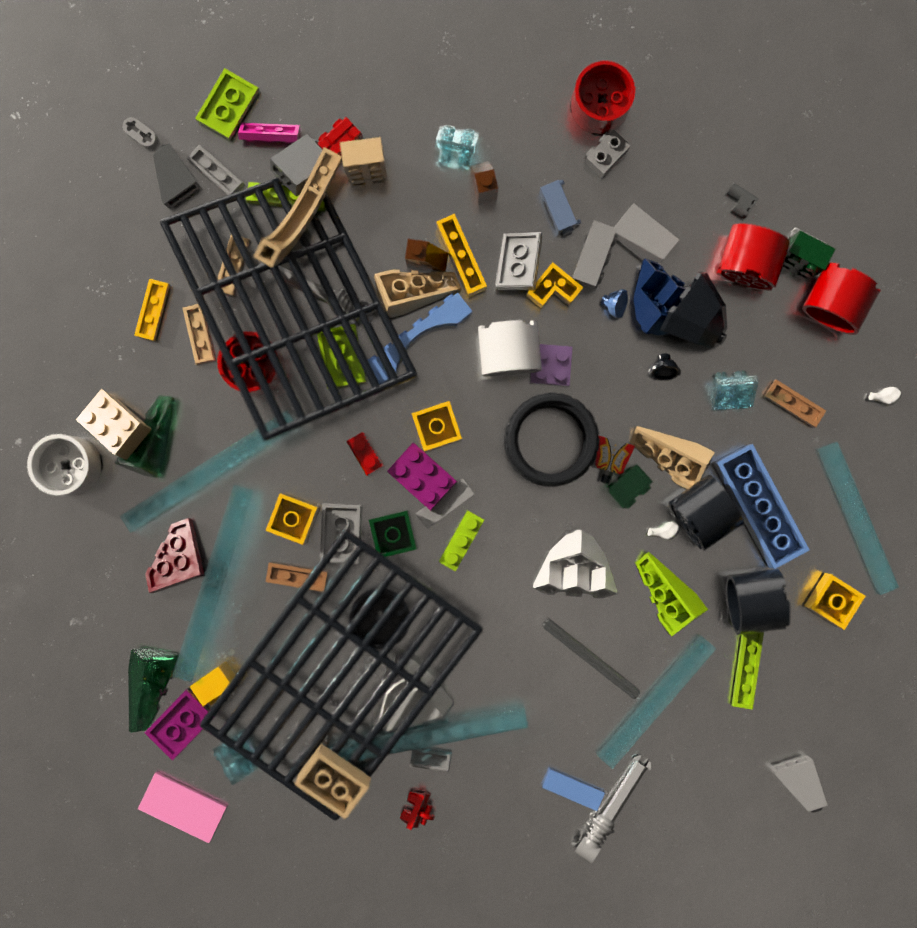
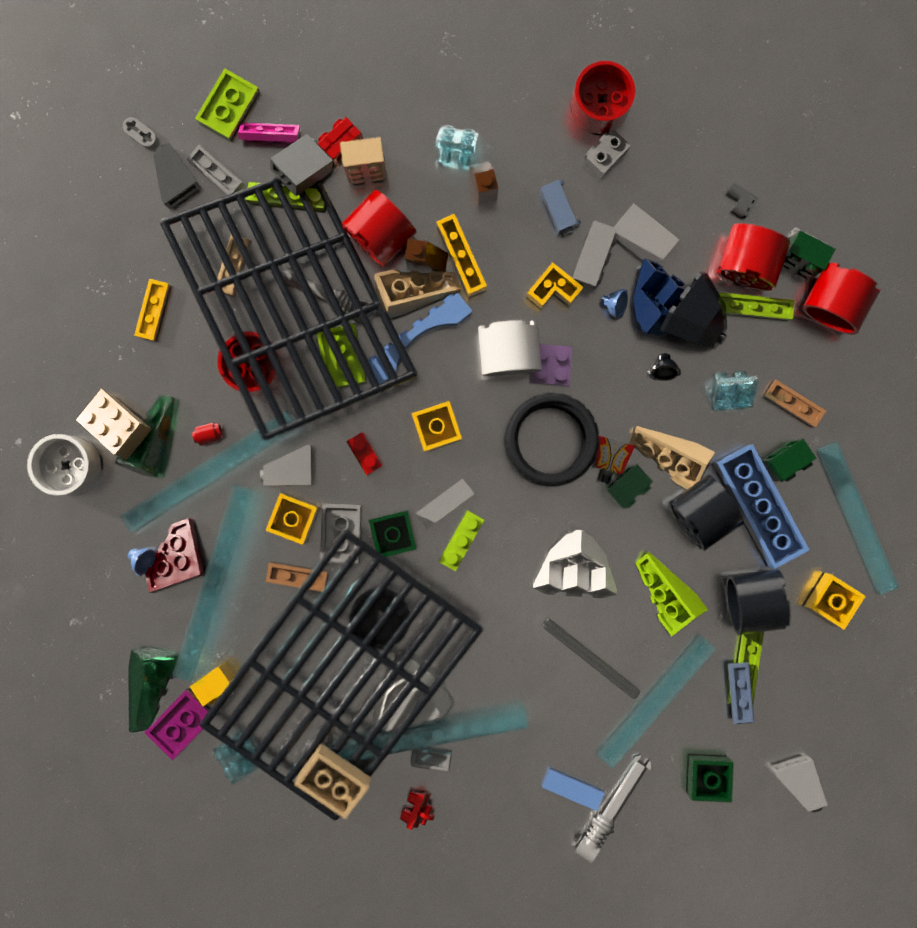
(141, 560): none -> medium blue piece
(182, 807): bright pink tile -> none
(199, 335): tan tile -> none
(207, 434): none -> red brick
(283, 239): tan arch -> none
(290, 469): none -> light grey slope
(379, 227): none -> red brick
(422, 476): magenta plate -> none
(519, 261): light grey tile -> none
(666, 531): white animal -> none
(710, 778): none -> dark green brick
(741, 693): none -> sand blue tile
(758, 306): none -> lime plate
(788, 460): none -> dark green brick
(886, 396): white animal -> none

